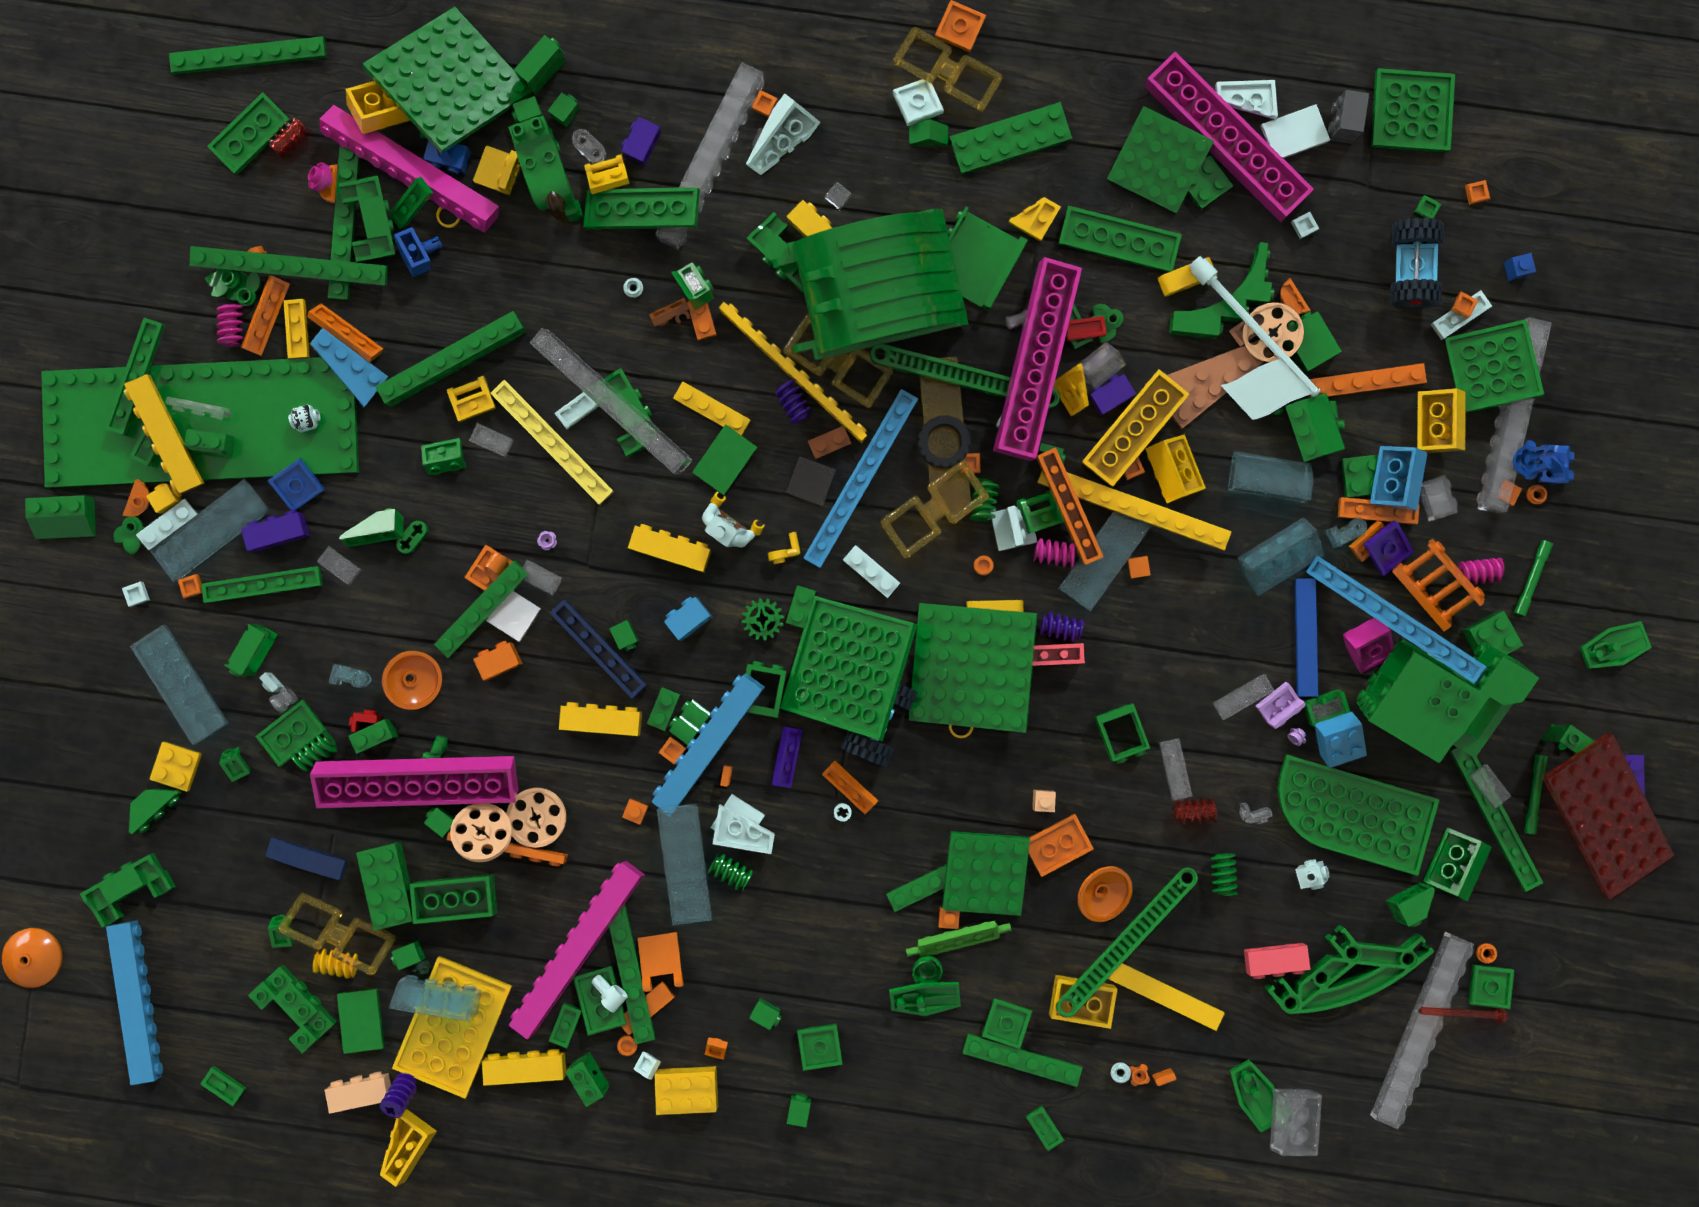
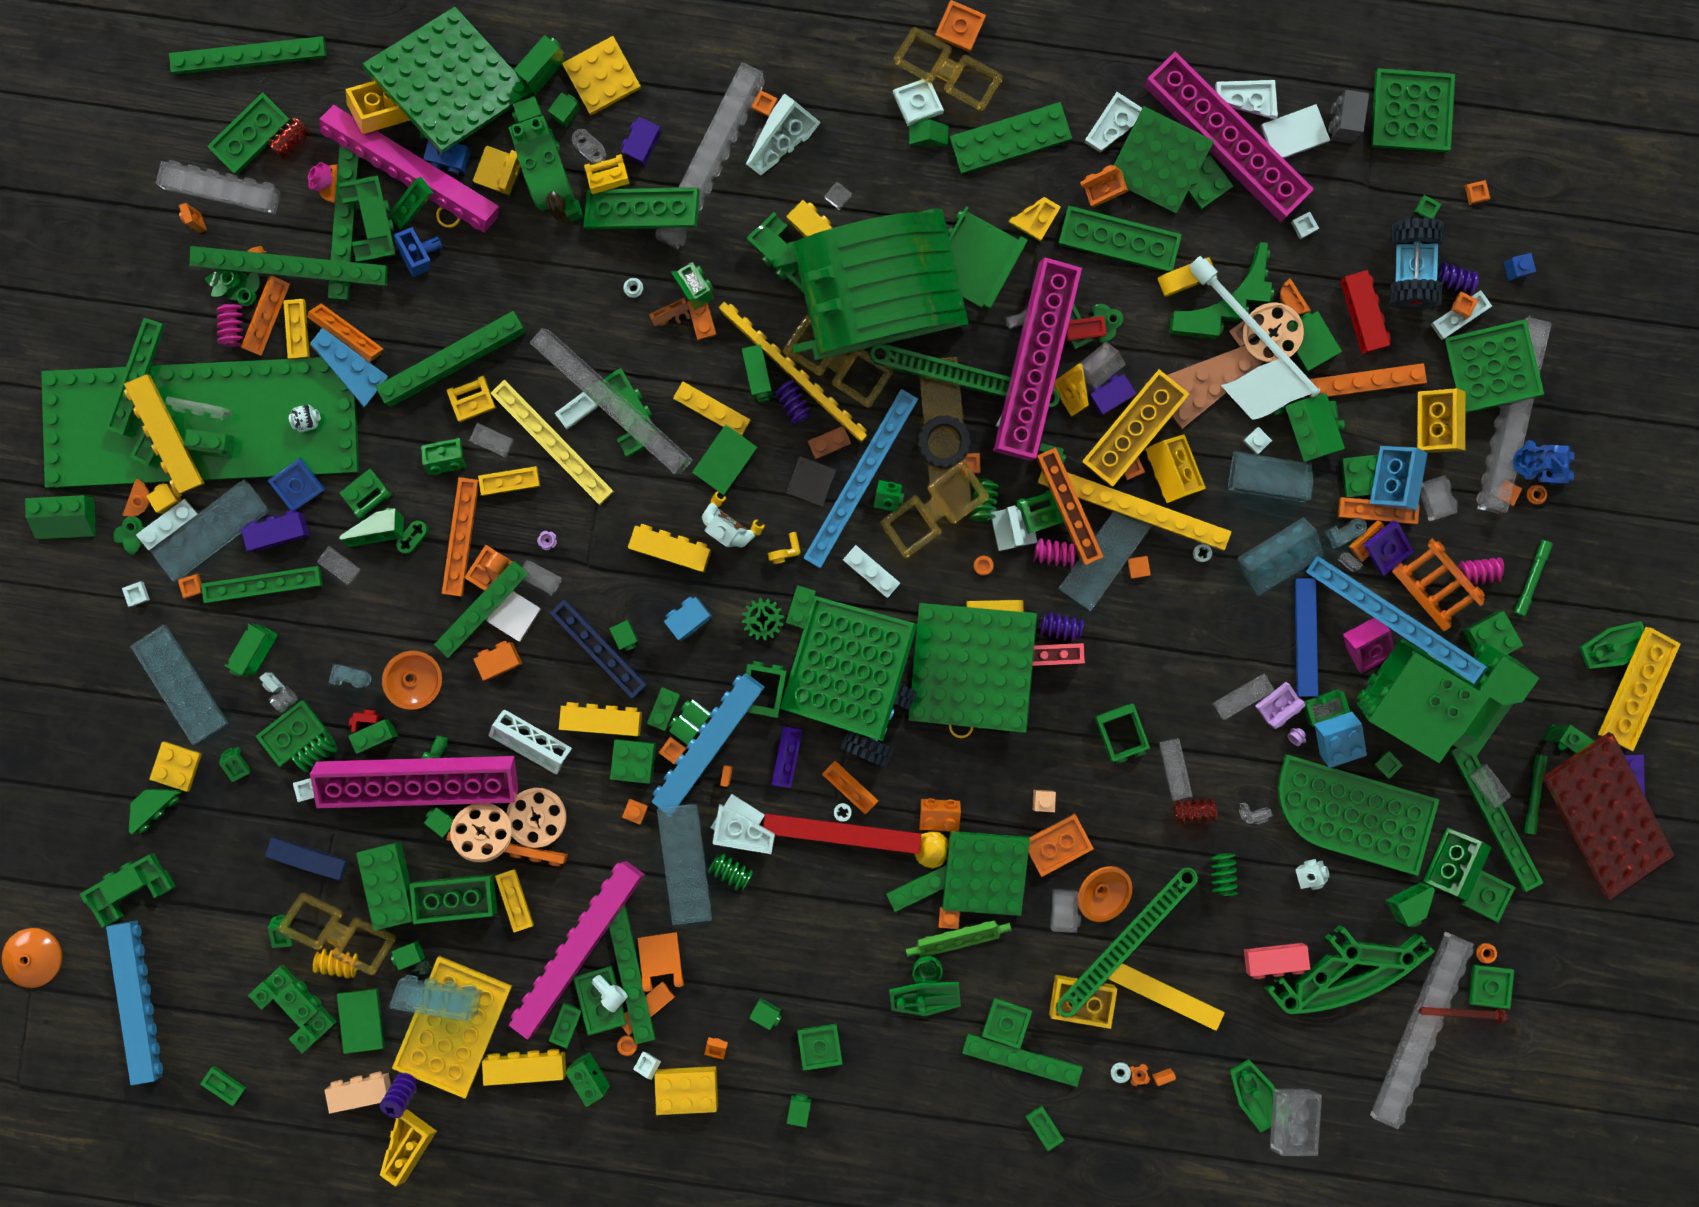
(192, 218): none -> orange plate
(218, 187): none -> clear brick
(303, 790): none -> light aqua plate
(362, 489): none -> green plate
(460, 536): none -> orange plate
(509, 481): none -> yellow plate
(514, 900): none -> yellow plate
(527, 744): none -> light aqua fence
(601, 75): none -> yellow plate
(633, 761): none -> green brick
(757, 373): none -> green brick
(843, 833): none -> red tile
(888, 496): none -> green brick
(933, 850): none -> yellow hair
(940, 815): none -> orange bracket
(1065, 911): none -> clear brick
(1104, 185): none -> orange bracket
(1114, 122): none -> light aqua wing
(1196, 550): none -> light aqua bush
(1257, 440): none -> light aqua plate
(1350, 562): none -> clear tile
(1365, 312): none -> red brick
(1388, 764): none -> green plate
(1458, 278): none -> dark purple piece
(1489, 896): none -> green tile
(1639, 688): none -> yellow plate

